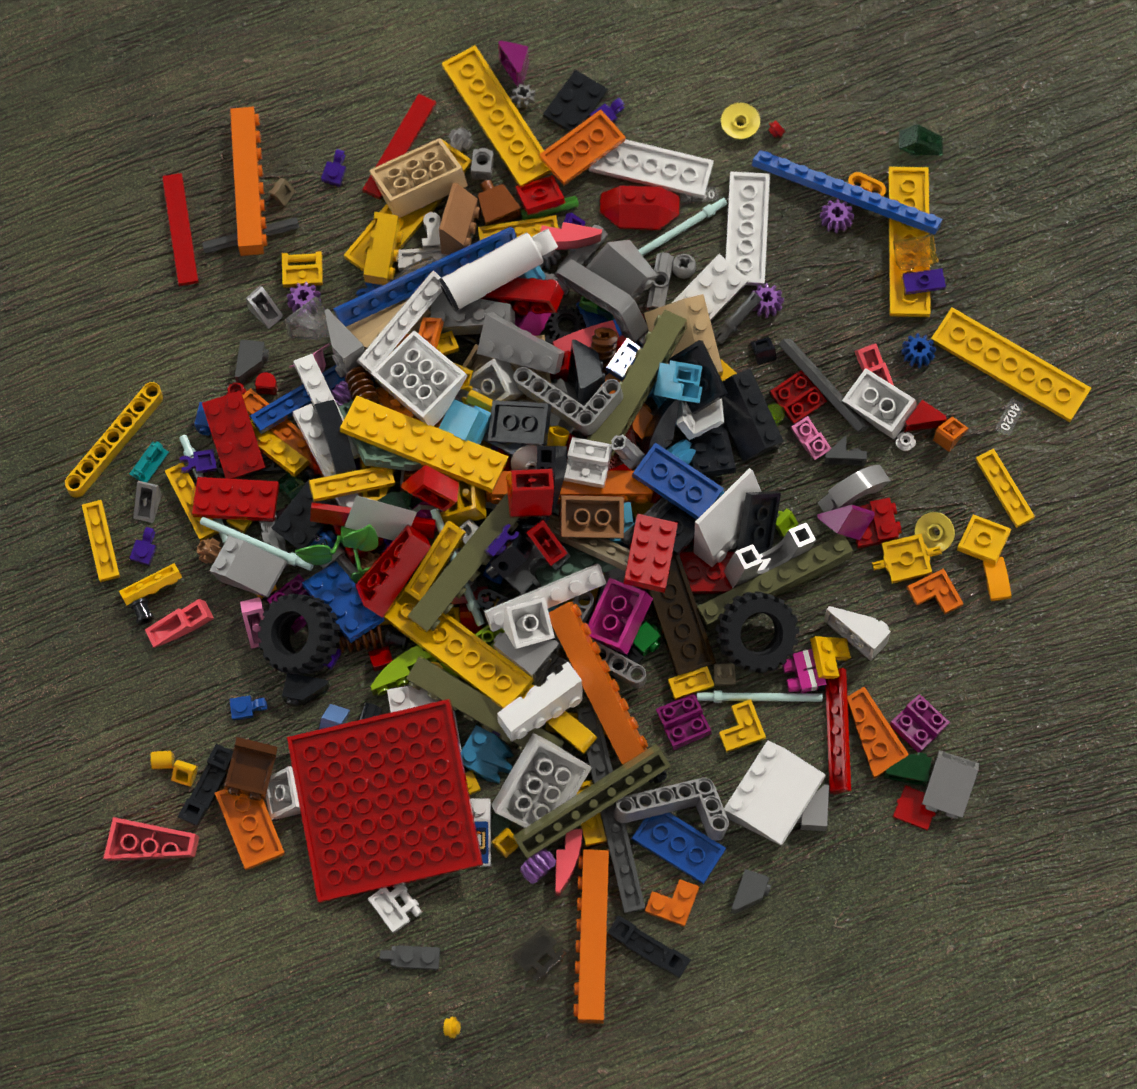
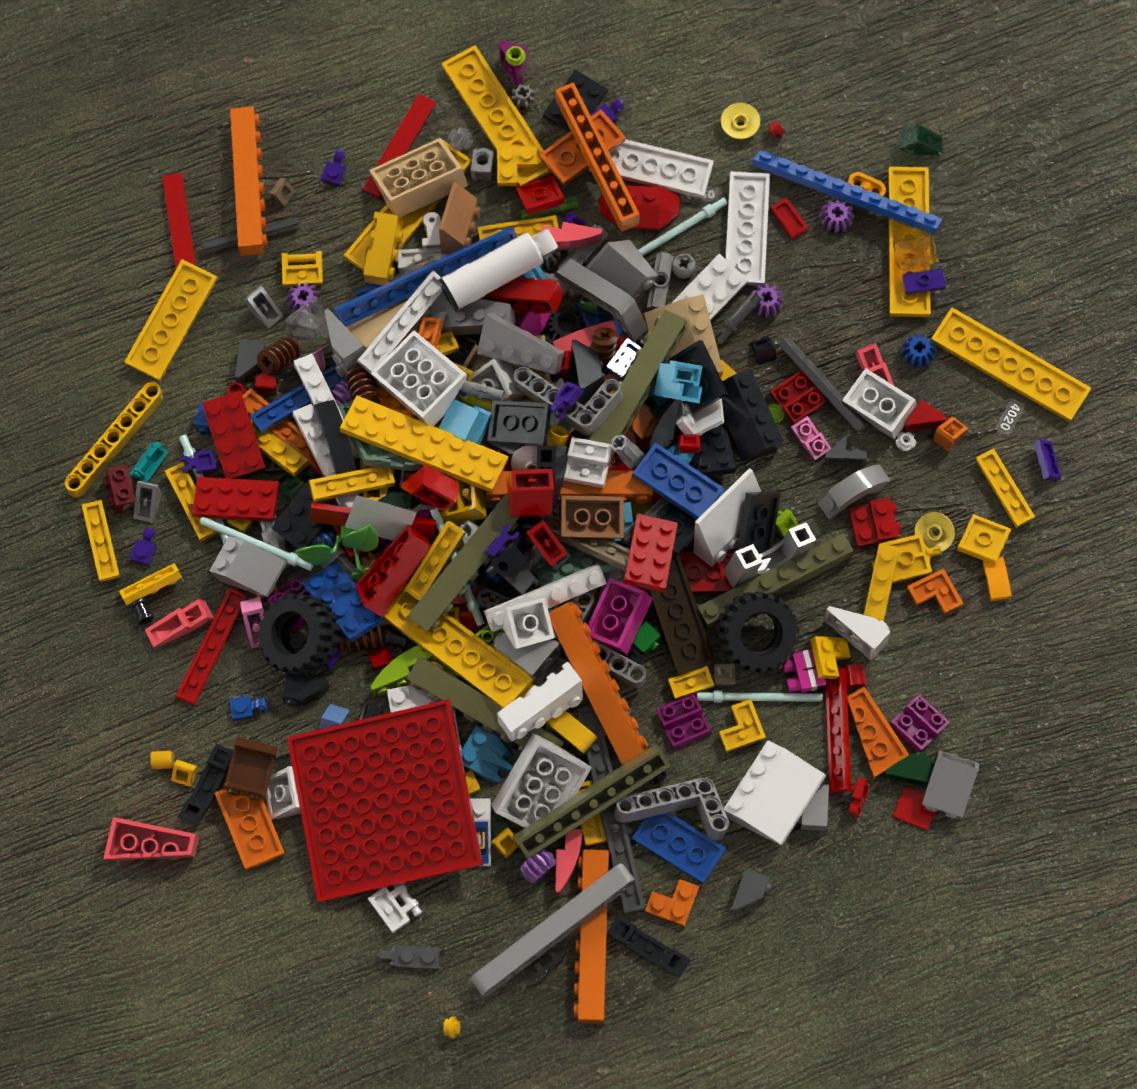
(119, 487): none -> dark red bracket
(171, 320): none -> yellow plate
(208, 550): medium nougat gear -> none
(211, 647): none -> red tile
(278, 354): none -> reddish brown piece
(469, 386): none -> light grey pin
(497, 204): dark orange torso -> none
(512, 158): none -> yellow plate
(515, 50): none -> lime plate
(552, 930): none -> light grey beam
(565, 397): none -> dark purple plate
(597, 157): none -> orange brick
(689, 443): none -> red tile
(789, 218): none -> red tile
(848, 520): magenta slope -> none
(855, 676): none -> red brick
(859, 793): none -> red plate
(881, 581): none -> yellow plate
(1047, 460): none -> dark purple plate

